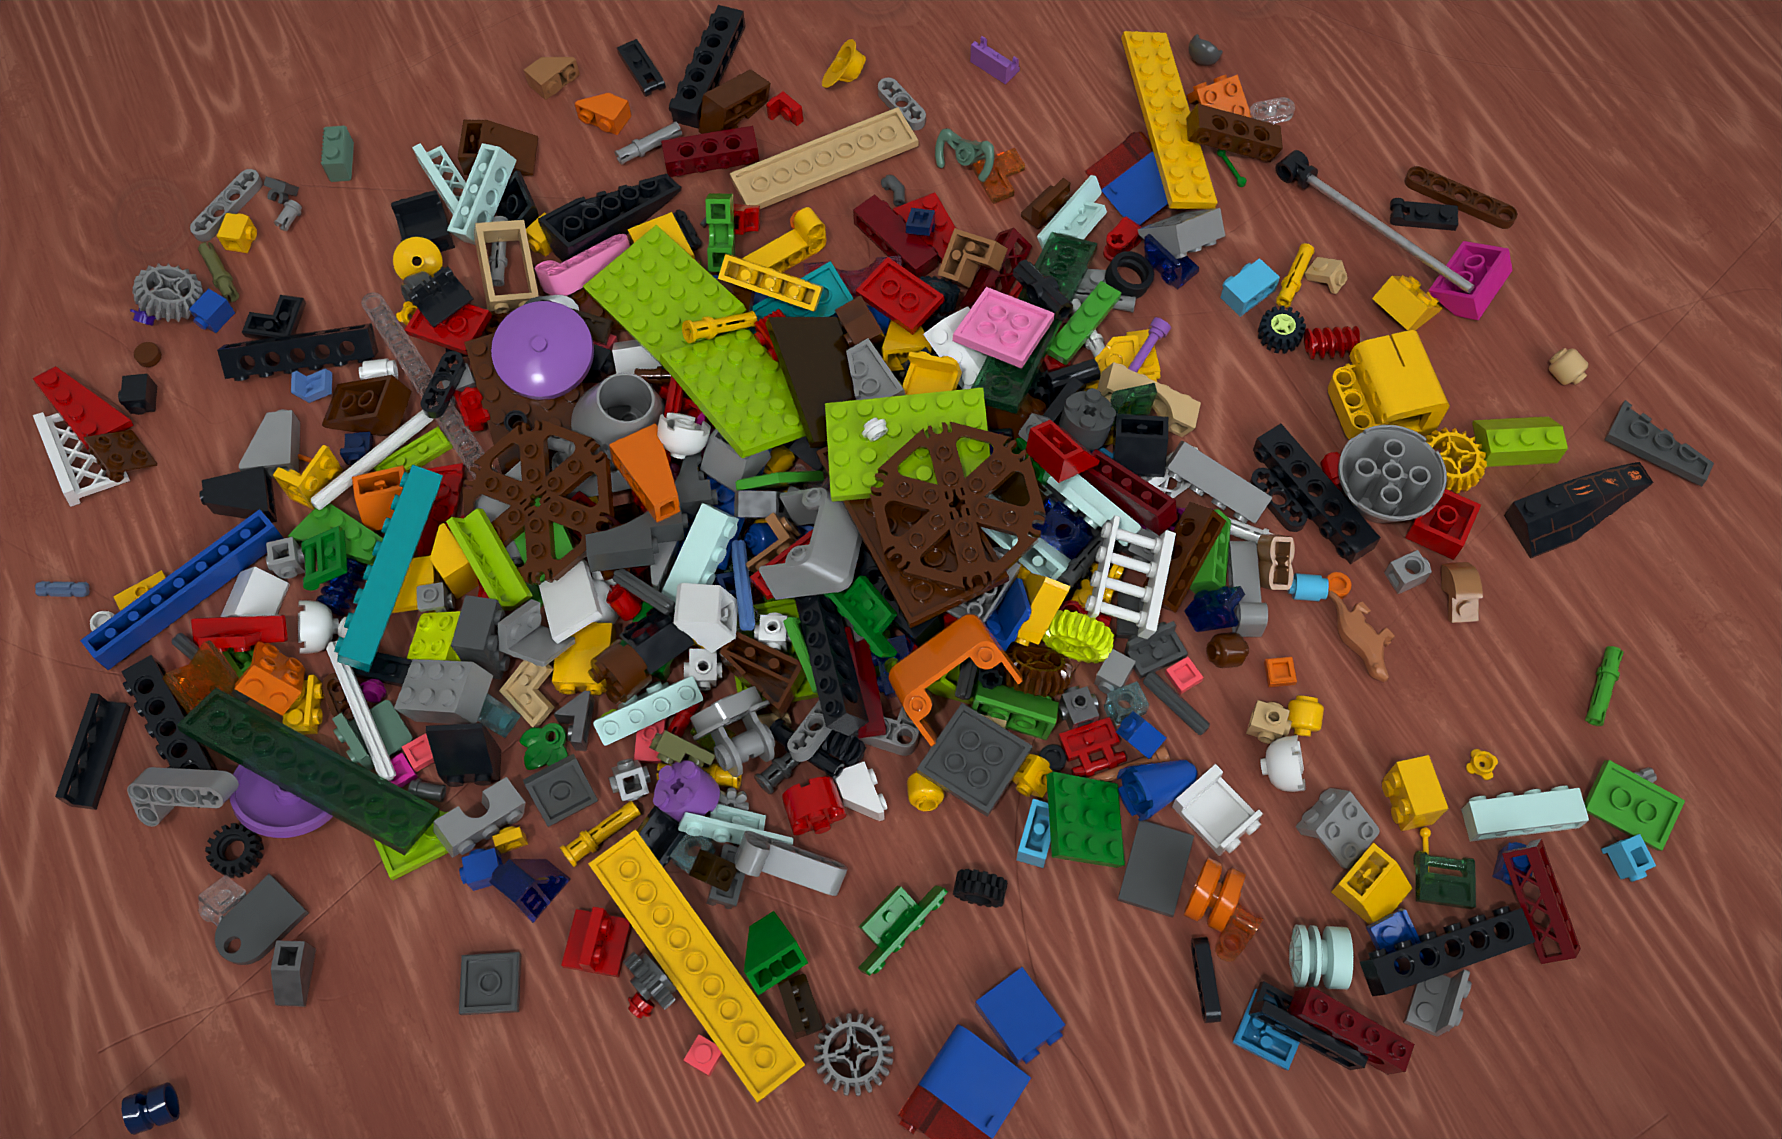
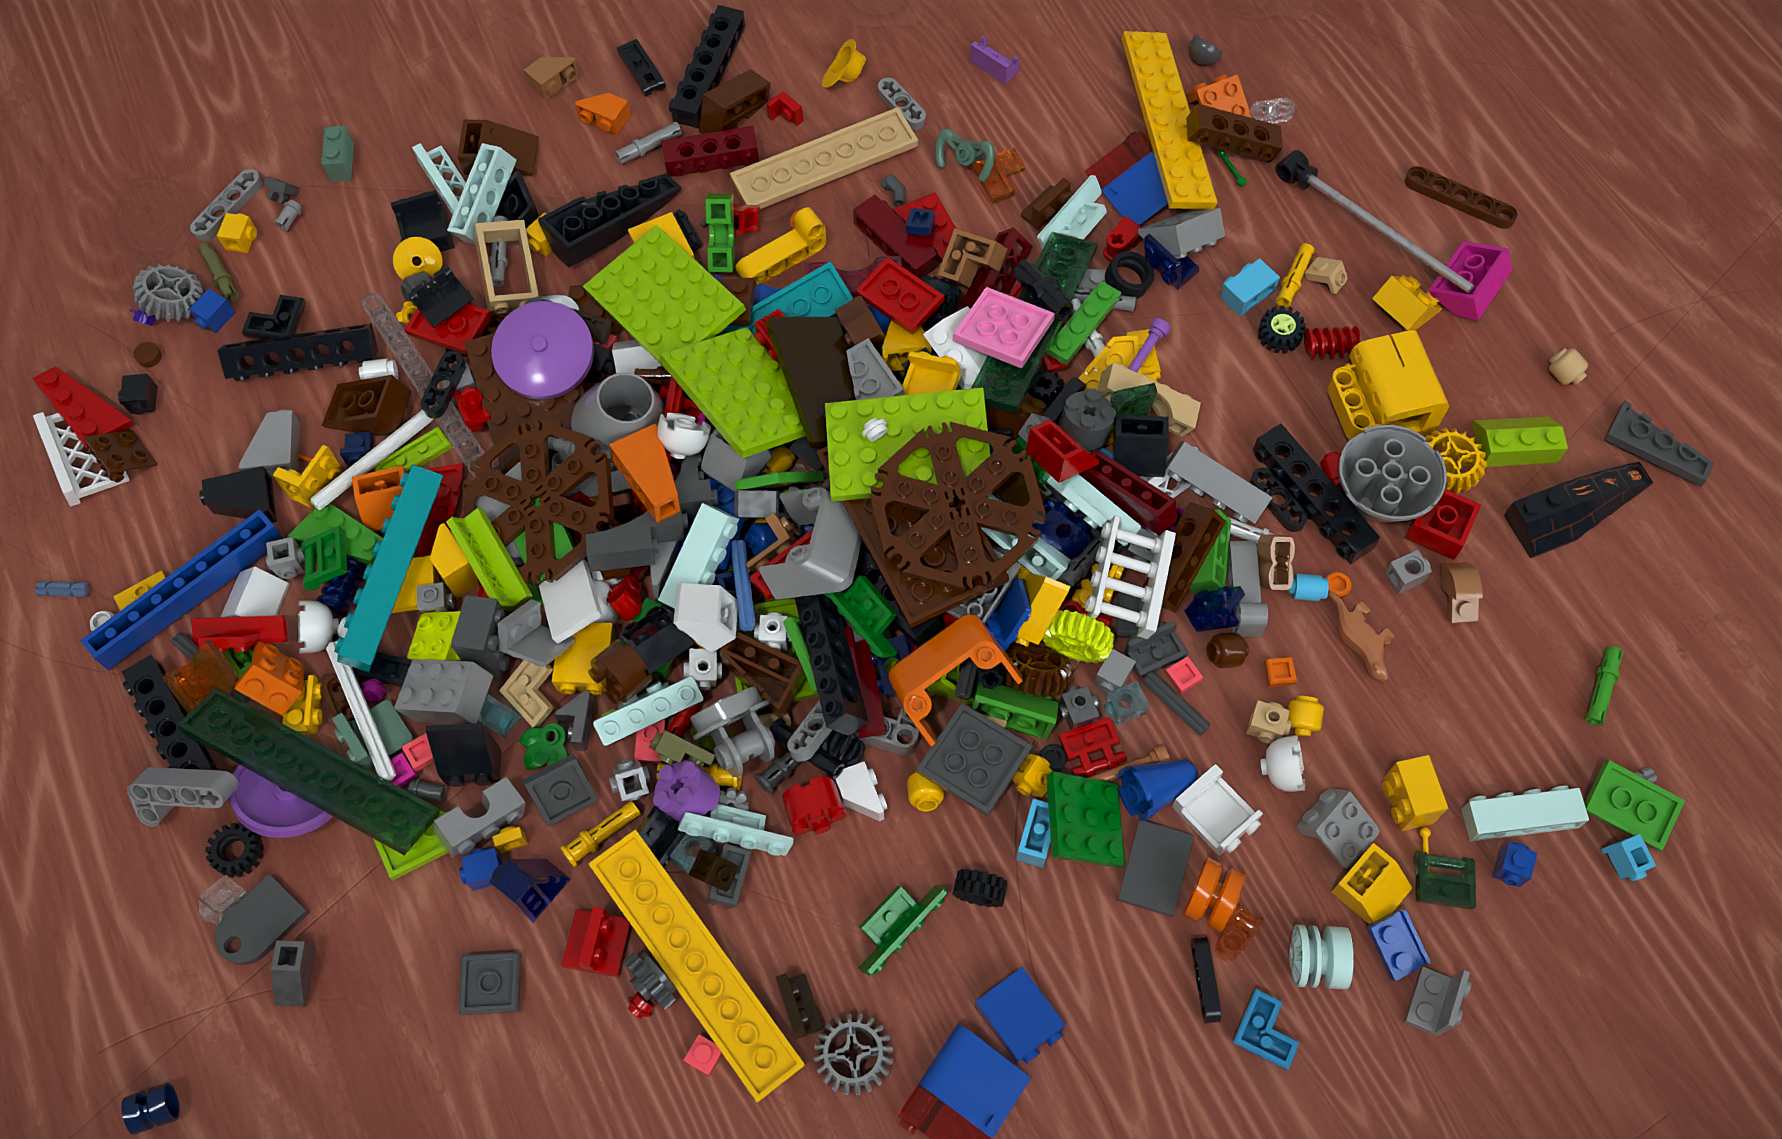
(94, 752): black fence -> none
(311, 386): medium blue bracket -> none
(514, 416): black beam -> none
(575, 272): bright pink beam -> none
(644, 591): dark grey axle -> none
(711, 327): yellow pin -> none
(770, 282): yellow brick -> none
(771, 953): green slope -> none
(788, 862): light grey beam -> none
(1086, 371): black axle -> none
(1141, 734): blue brick -> none
(1301, 1031): black fence -> none
(1383, 1047): dark red brick -> none
(1423, 215): black plate -> none
(1487, 759): yellow plate -> none
(1512, 934): black brick -> none
(1552, 898): dark red fence -> none

